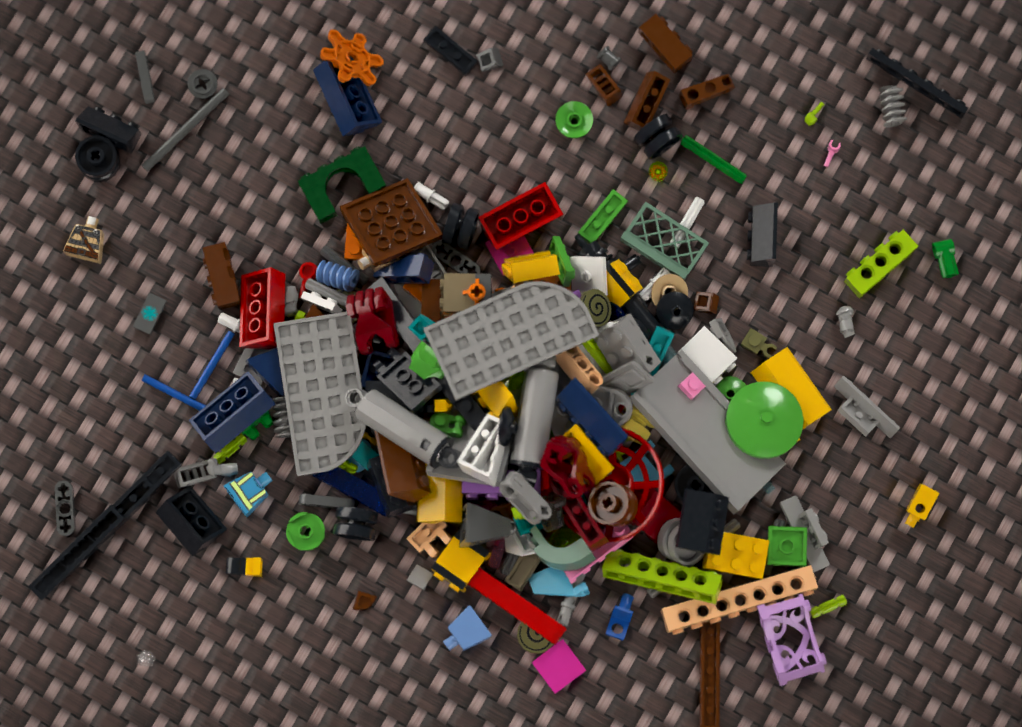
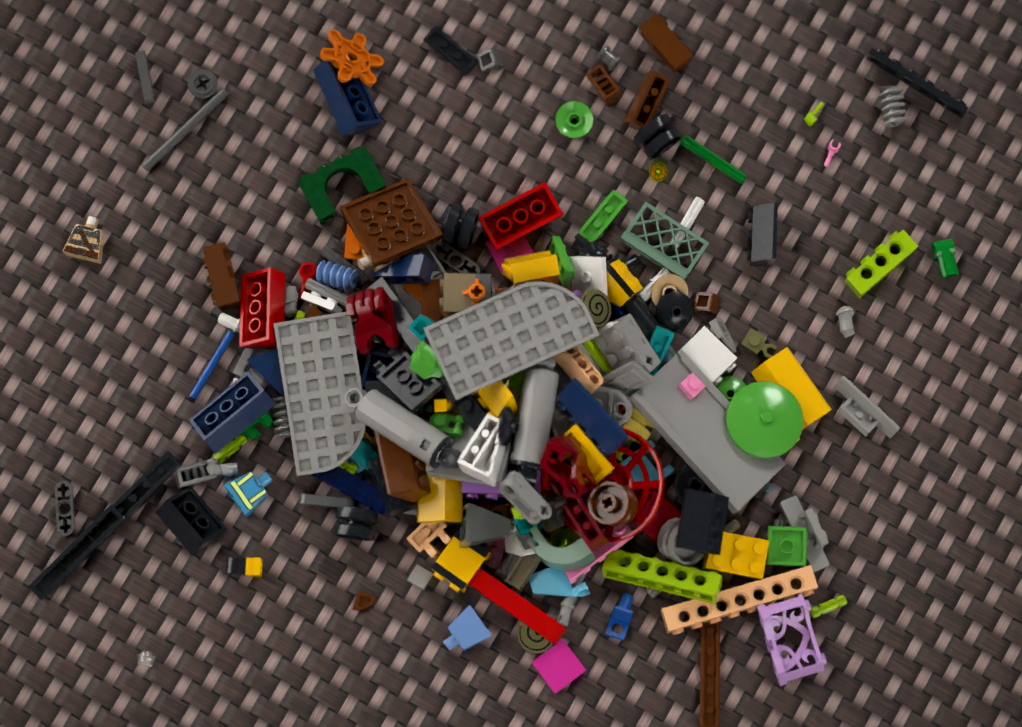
(87, 155): black wheel -> none
(97, 123): black slope -> none
(150, 313): dark grey tile -> none
(172, 392): blue bar -> none
(315, 536): bright green plate -> none
(431, 196): white axle -> none
(705, 91): reddish brown leg -> none
(924, 496): yellow torso -> none

